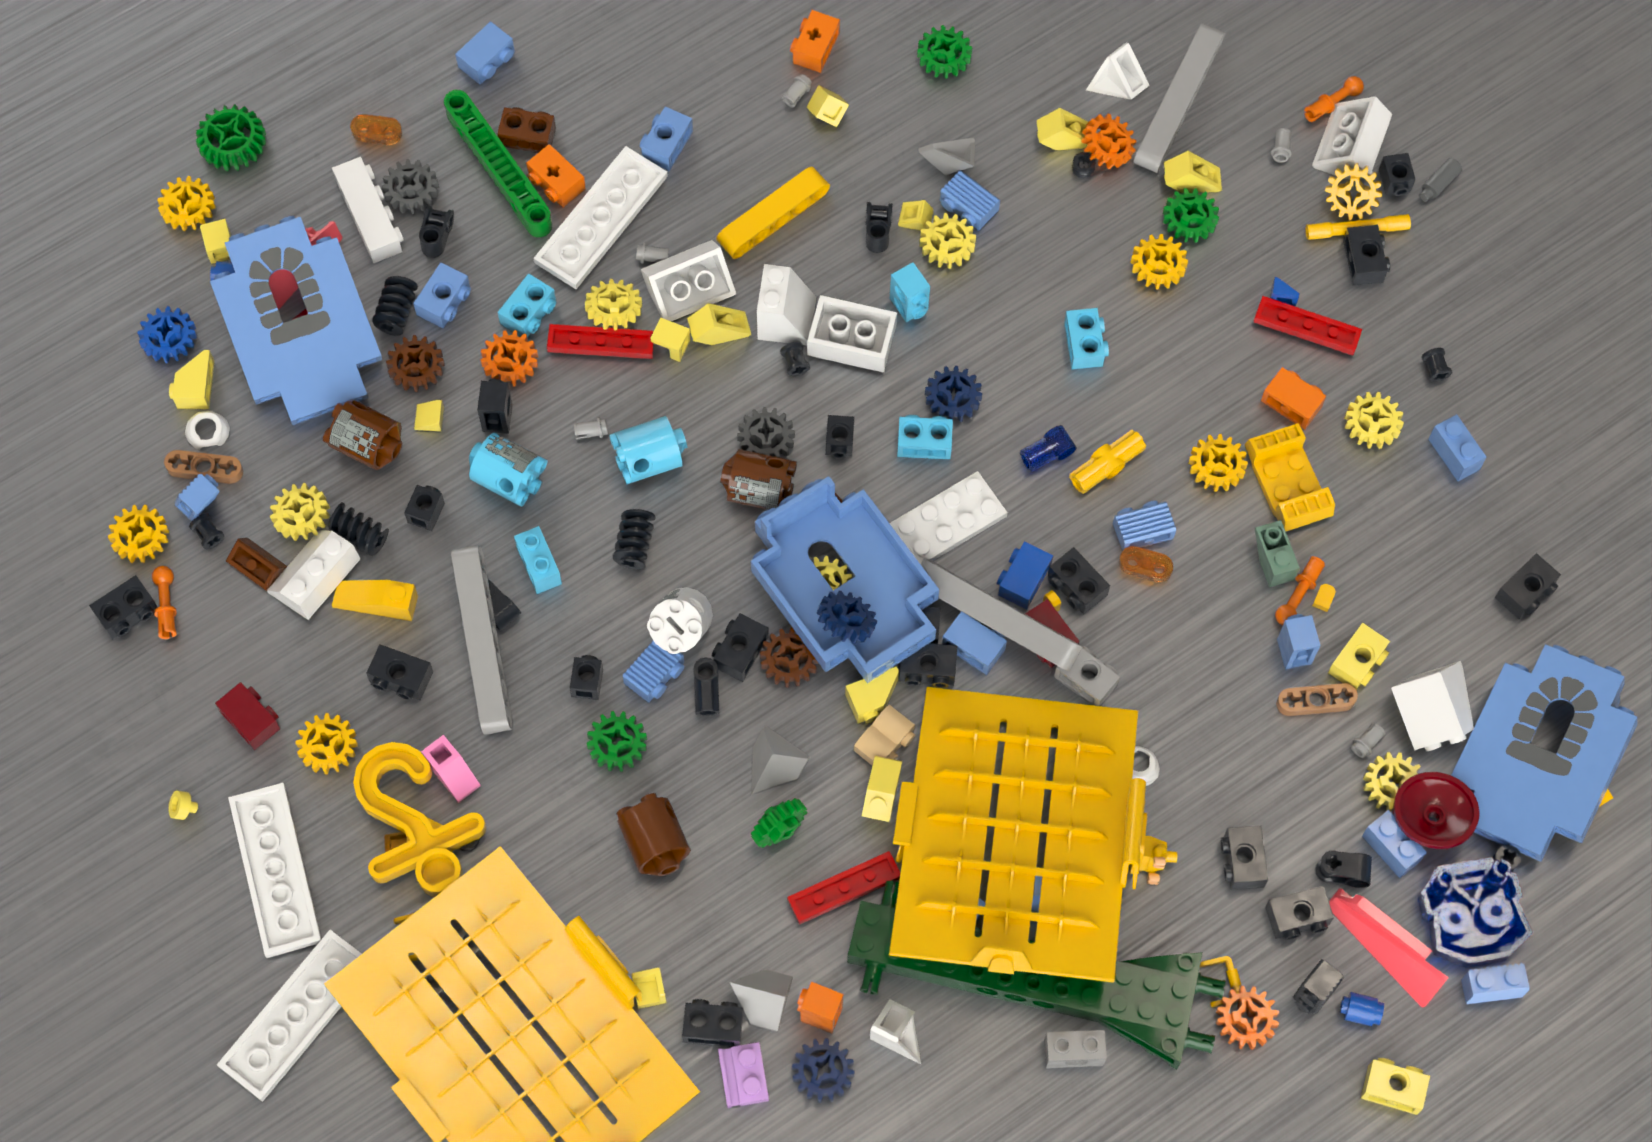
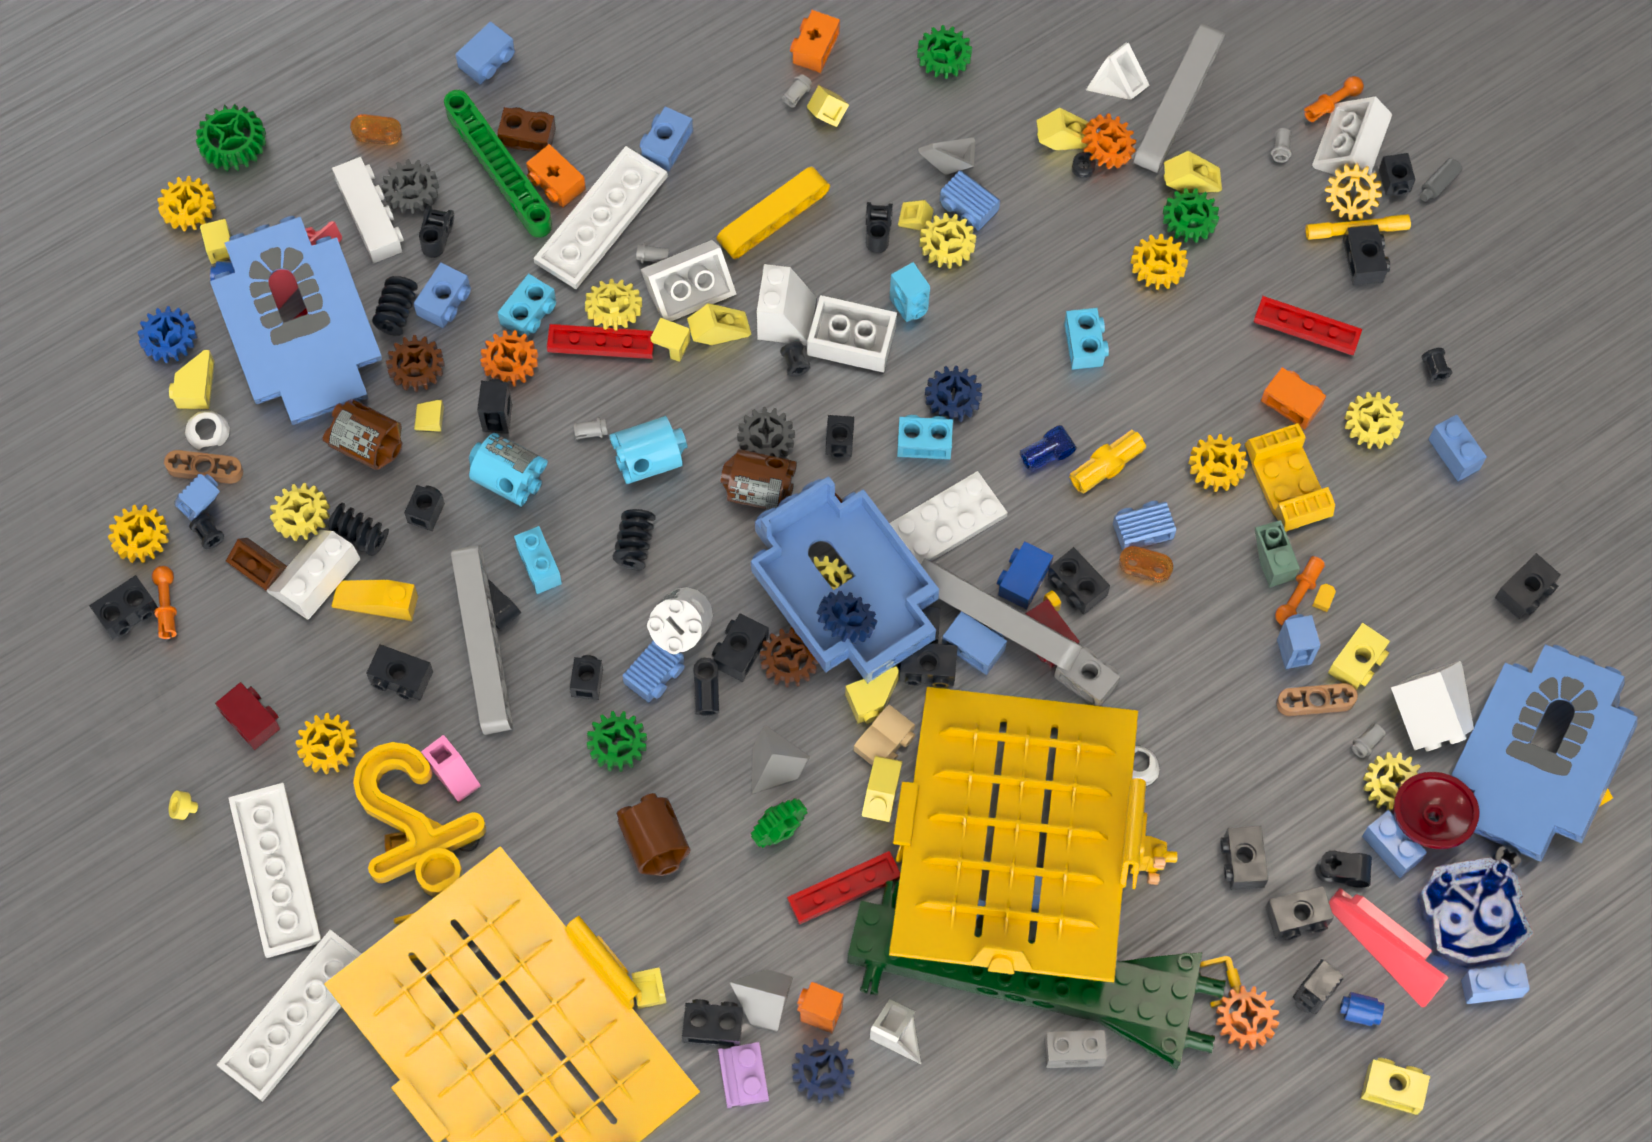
(1283, 292): blue slope -> none

